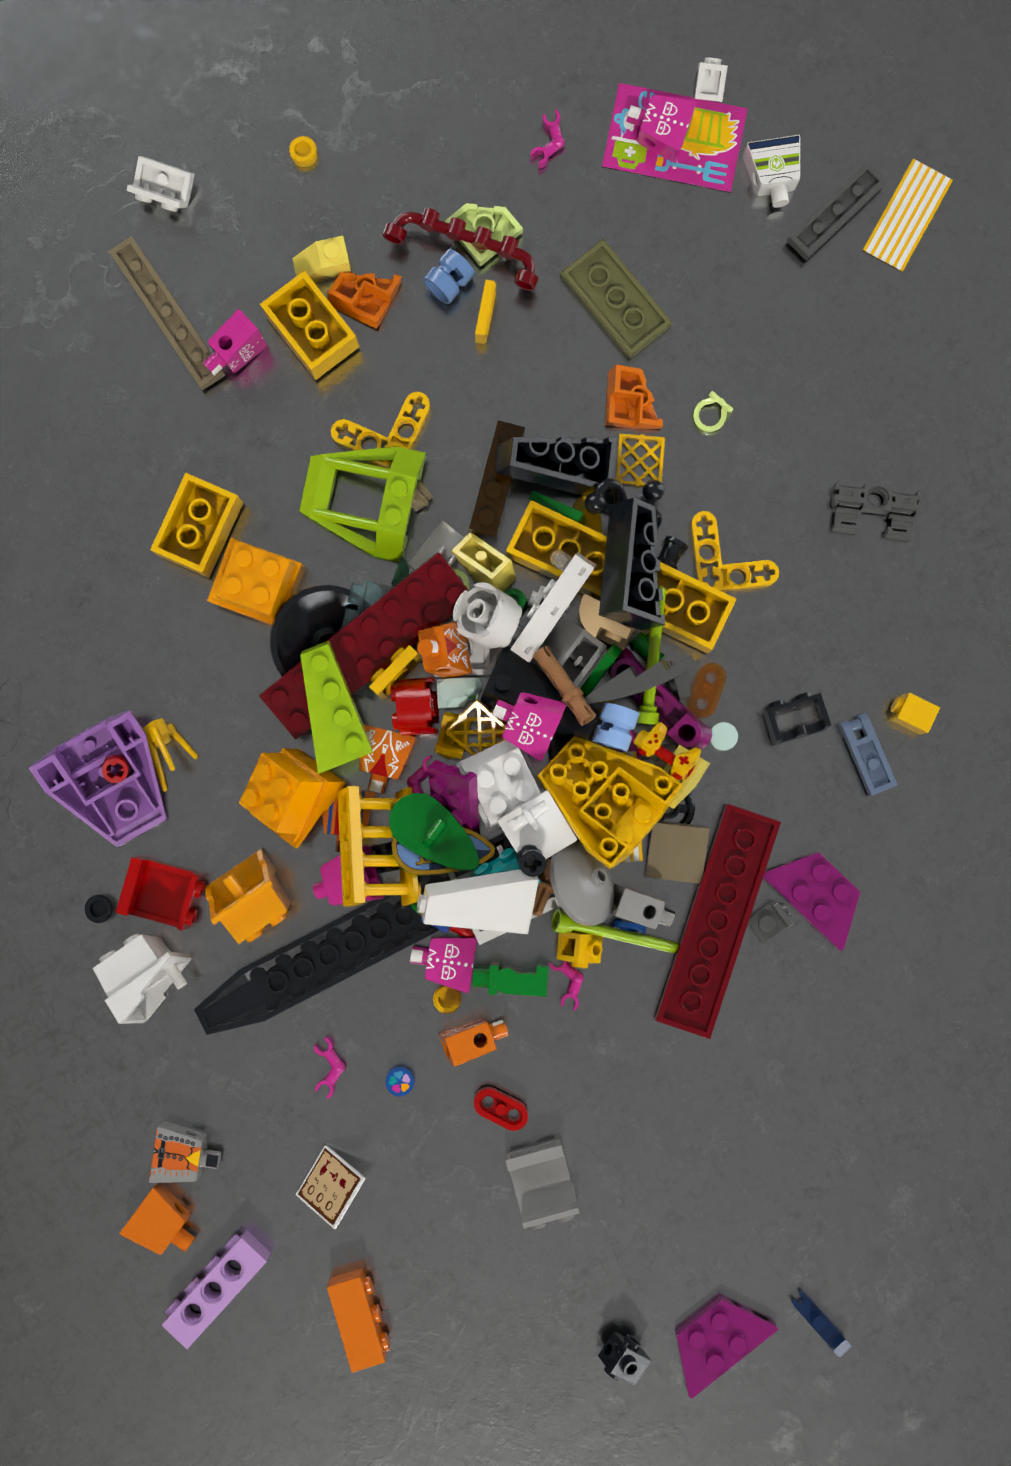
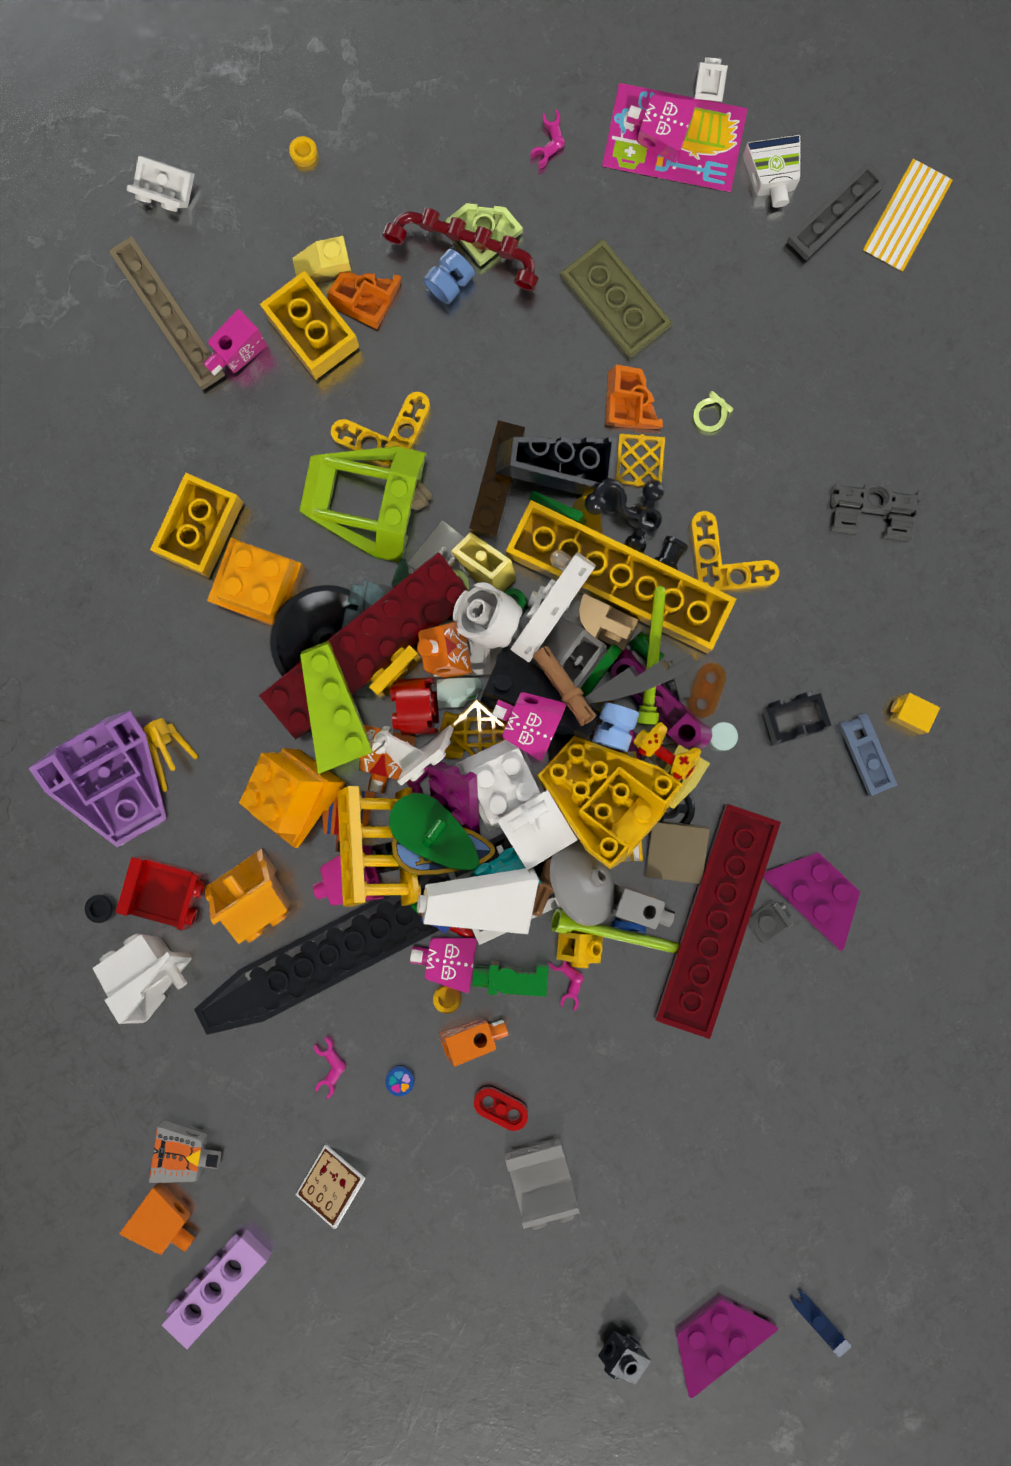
(113, 760): red bush -> none
(358, 1319): orange brick -> none
(409, 757): none -> white plate
(485, 312): yellow tile -> none
(538, 865): black bush -> none
(631, 567): black wedge -> none

